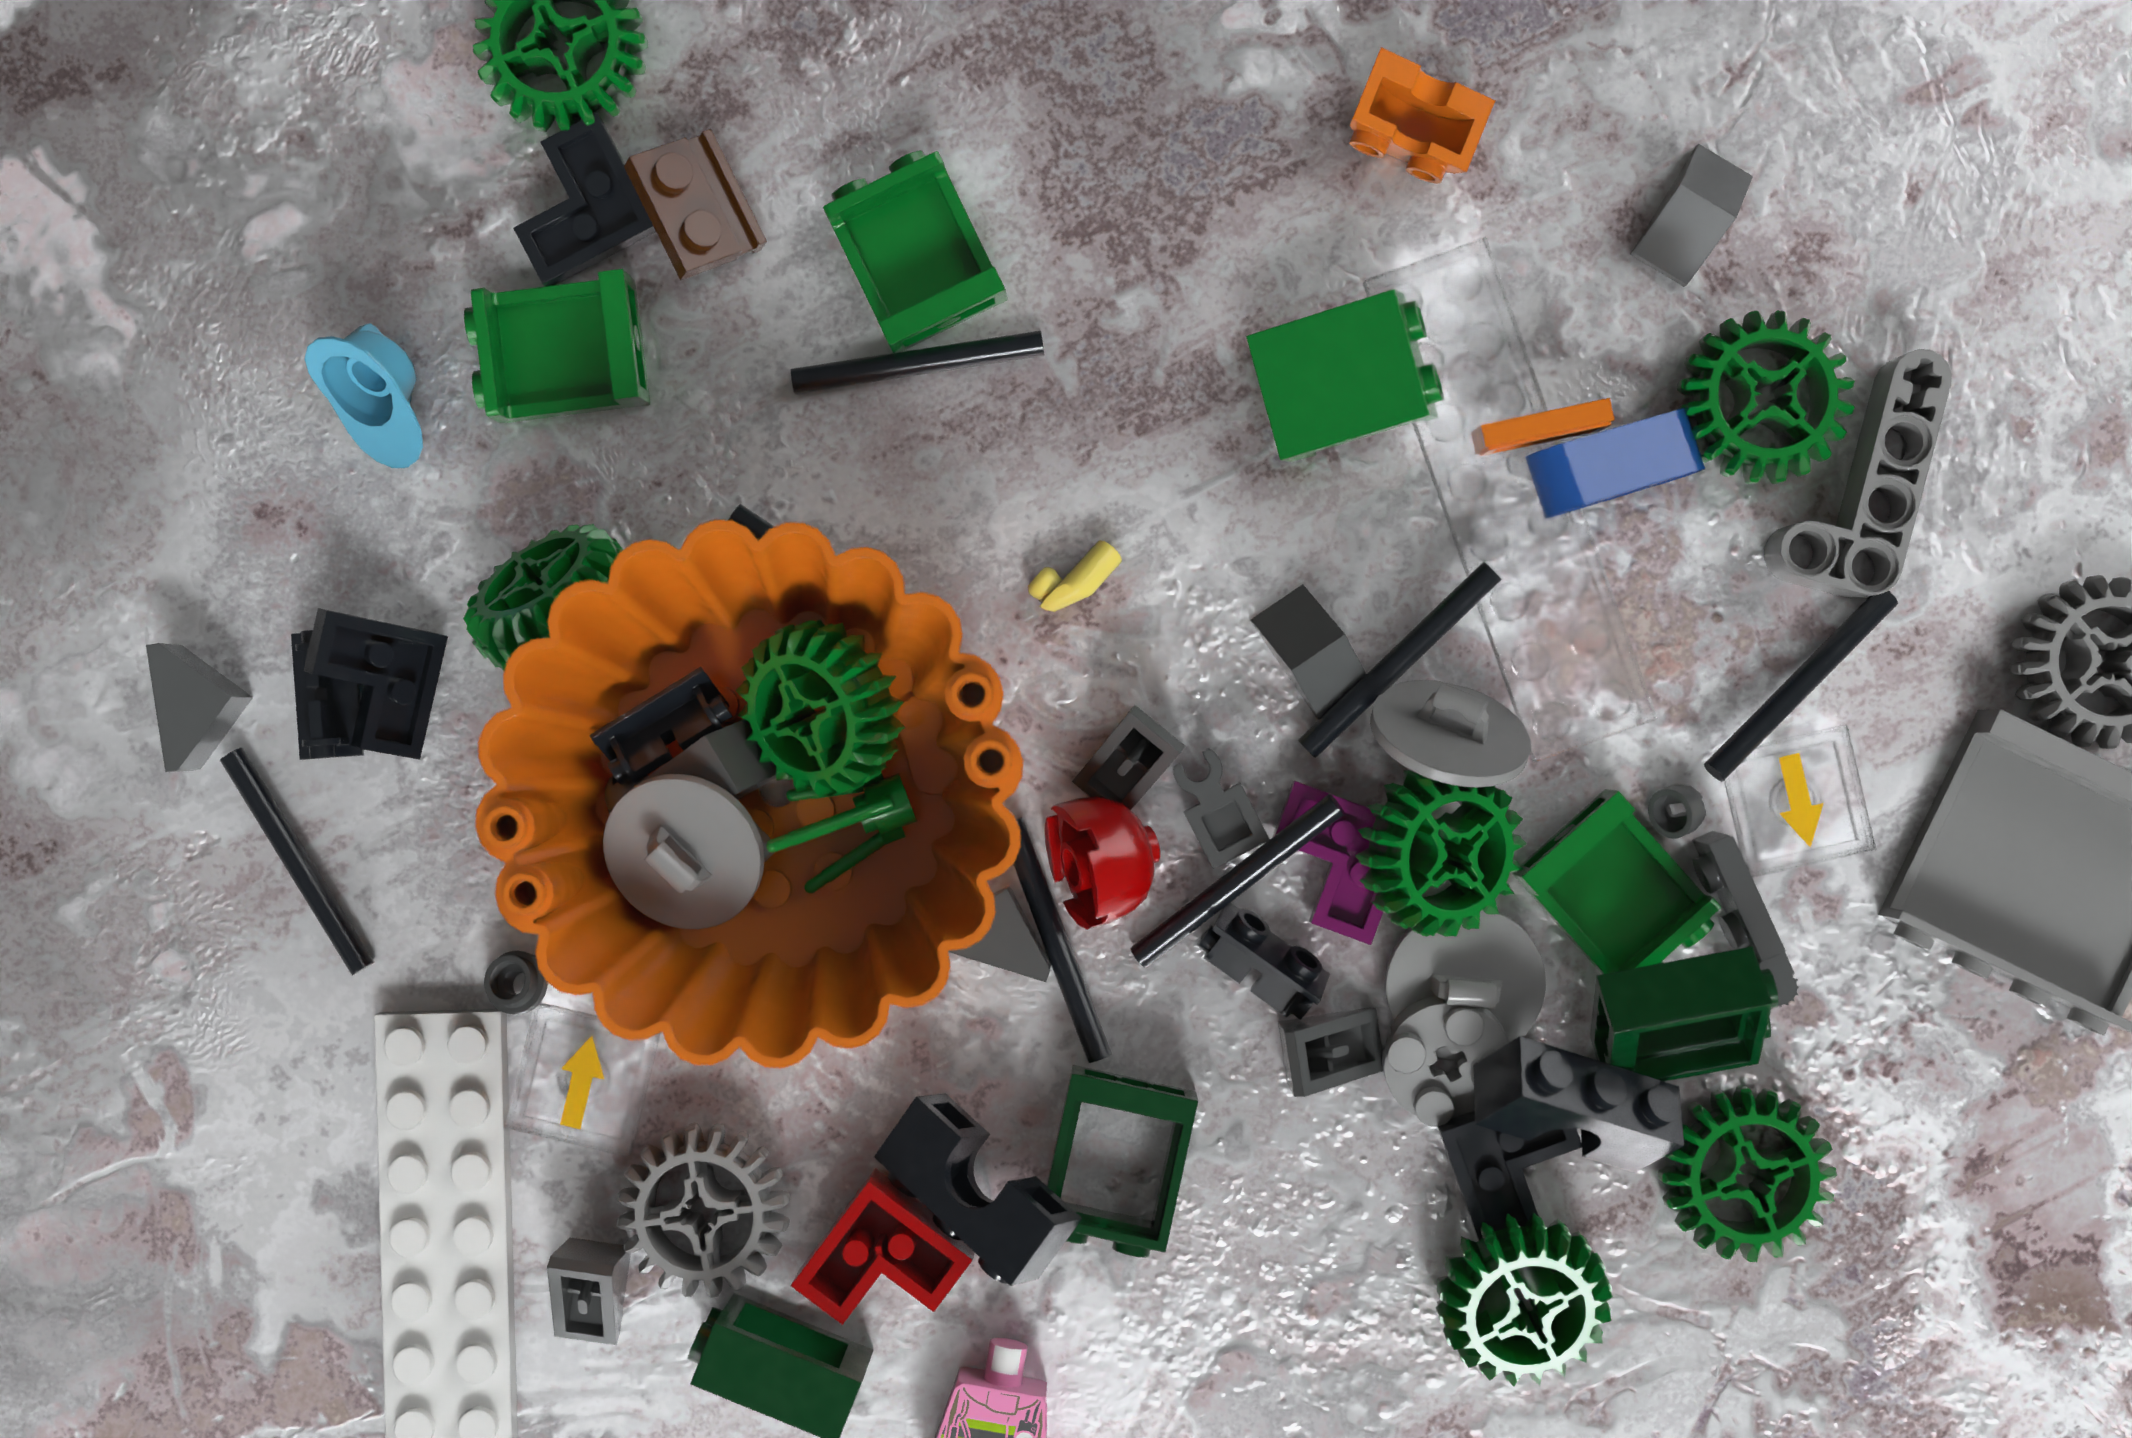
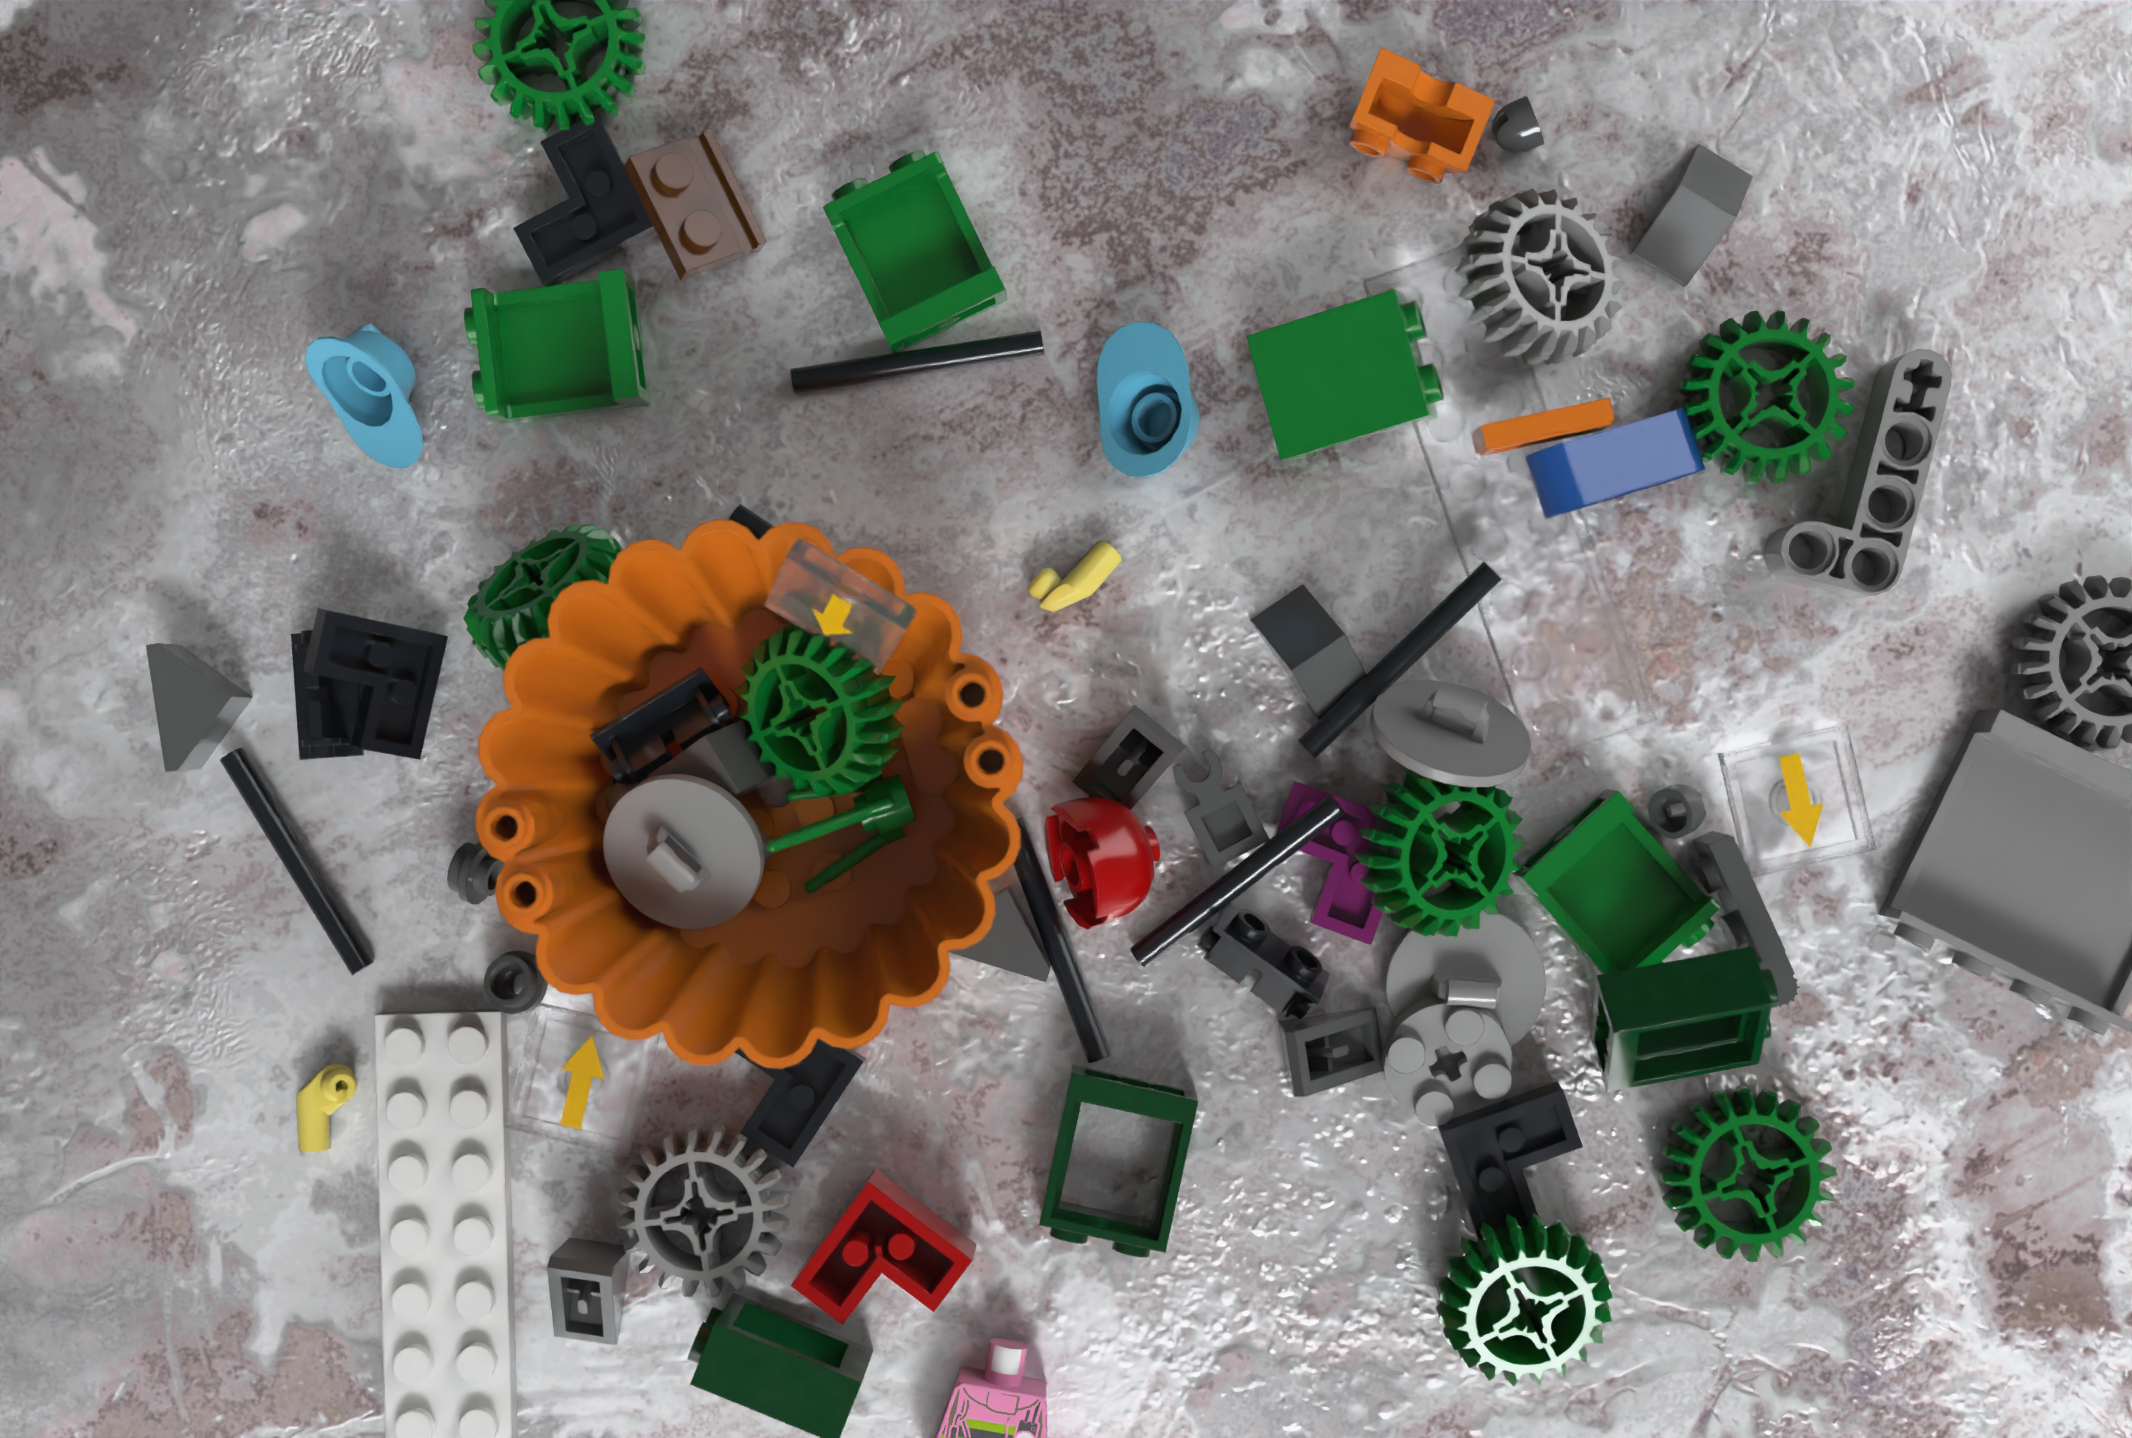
(320, 1099): none -> light yellow arm
(473, 873): none -> dark grey plate
(800, 1099): none -> black plate
(839, 605): none -> clear tile
(934, 1160): black arch -> none
(1145, 400): none -> medium azure piece
(1517, 127): none -> dark grey hinge
(1524, 292): none -> light grey gear
(1542, 1088): black arch -> none
(1800, 685): black bar -> none

